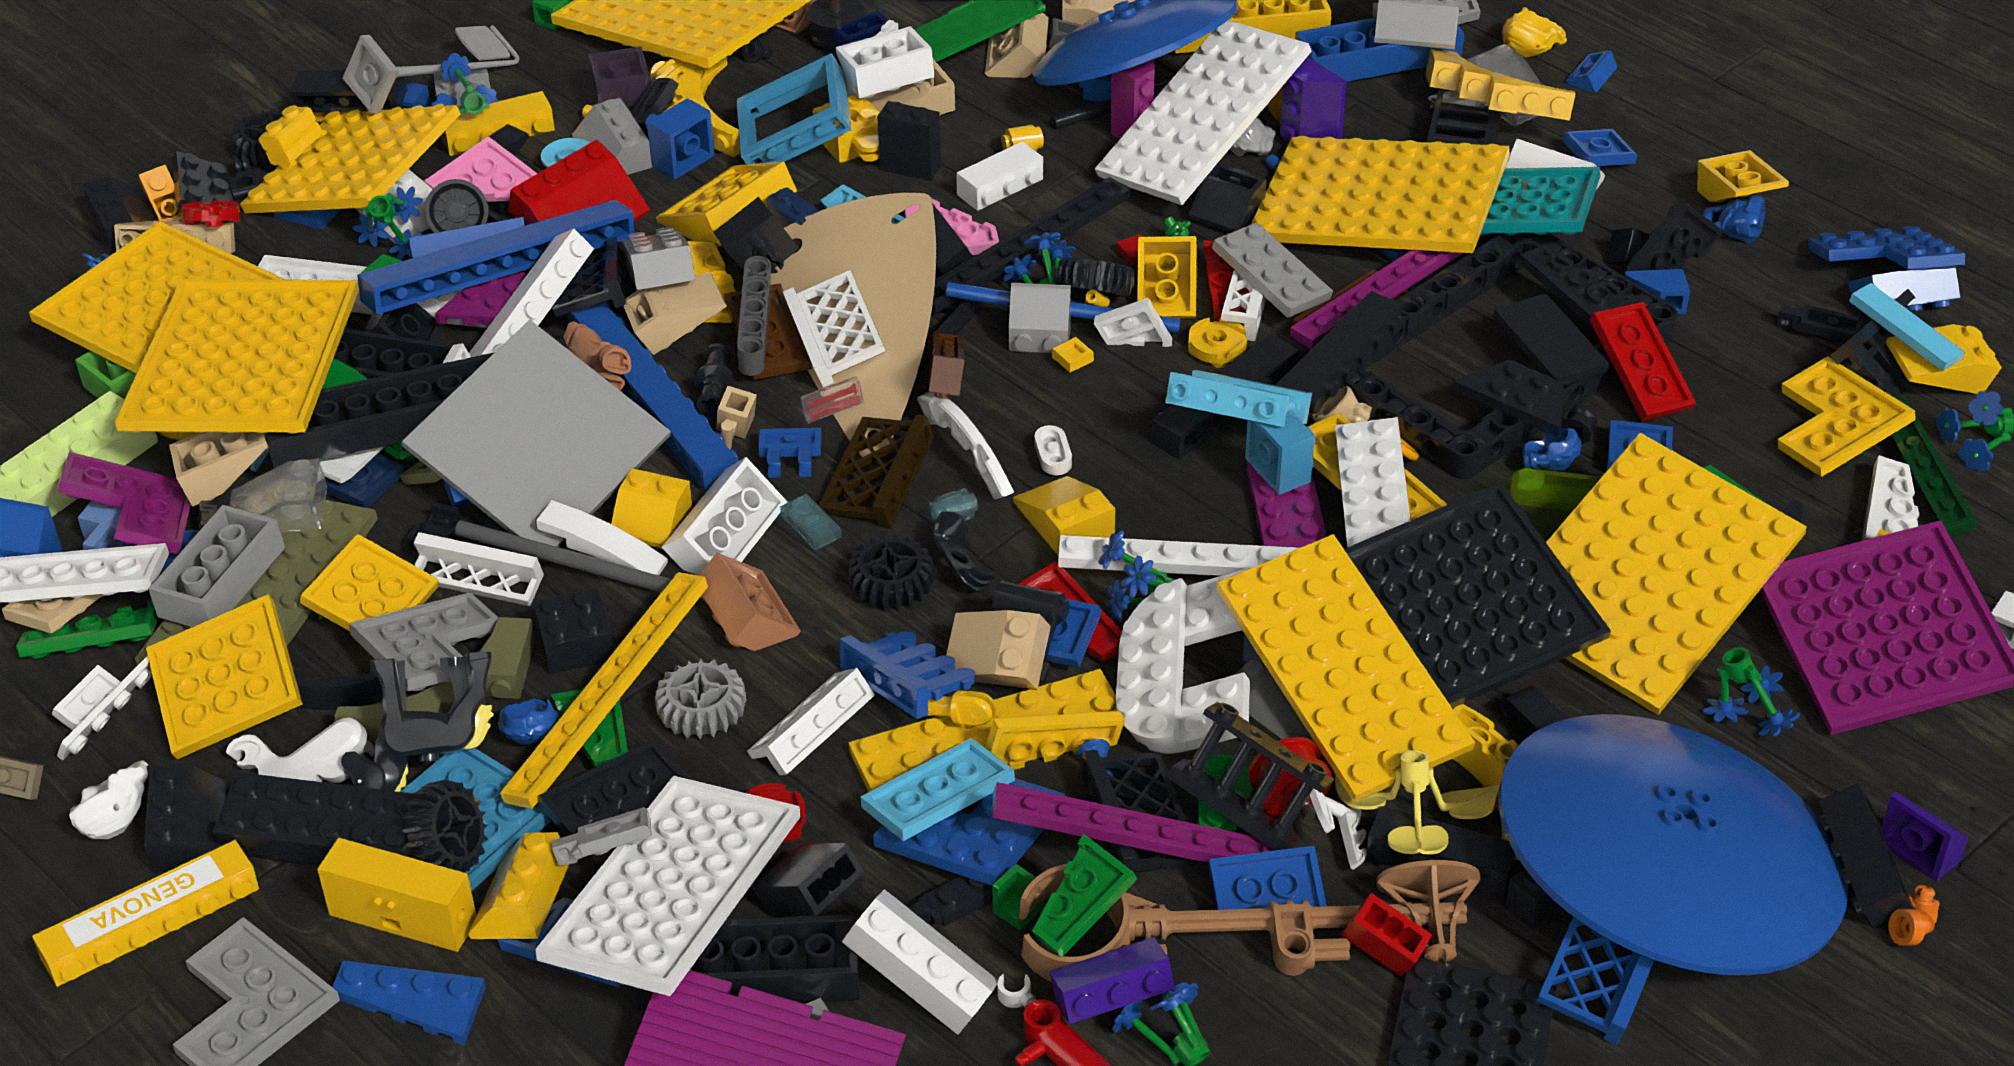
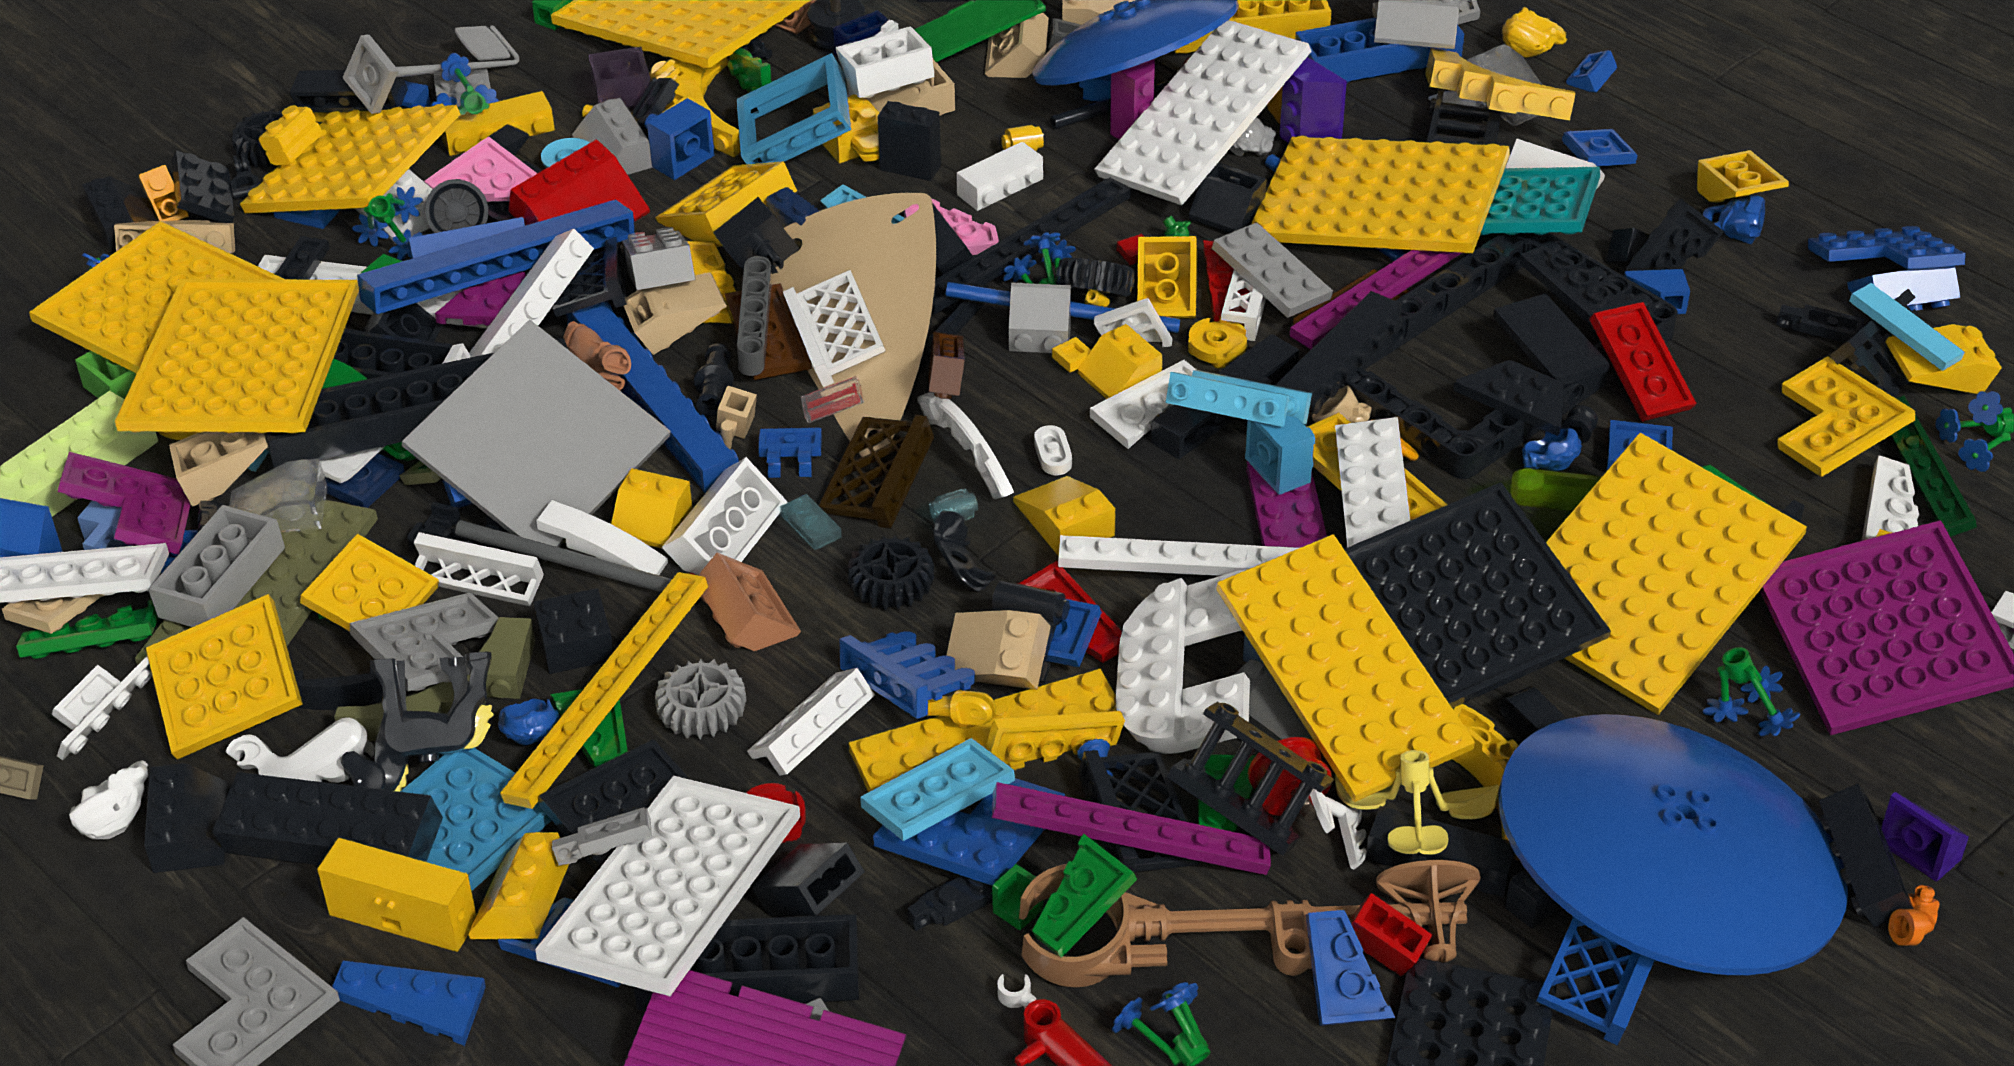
(145, 913): yellow brick -> none
(211, 213): red plate -> none
(304, 258): none -> black plate
(445, 826): black gear -> none
(749, 70): none -> green wing
(920, 961): white slope -> none
(1112, 980): dark purple brick -> none
(1120, 361): none -> yellow slope
(1131, 412): none -> white wing
(1140, 577): blue plant -> none
(1268, 876): blue plate -> none
(1341, 975): none -> blue wing

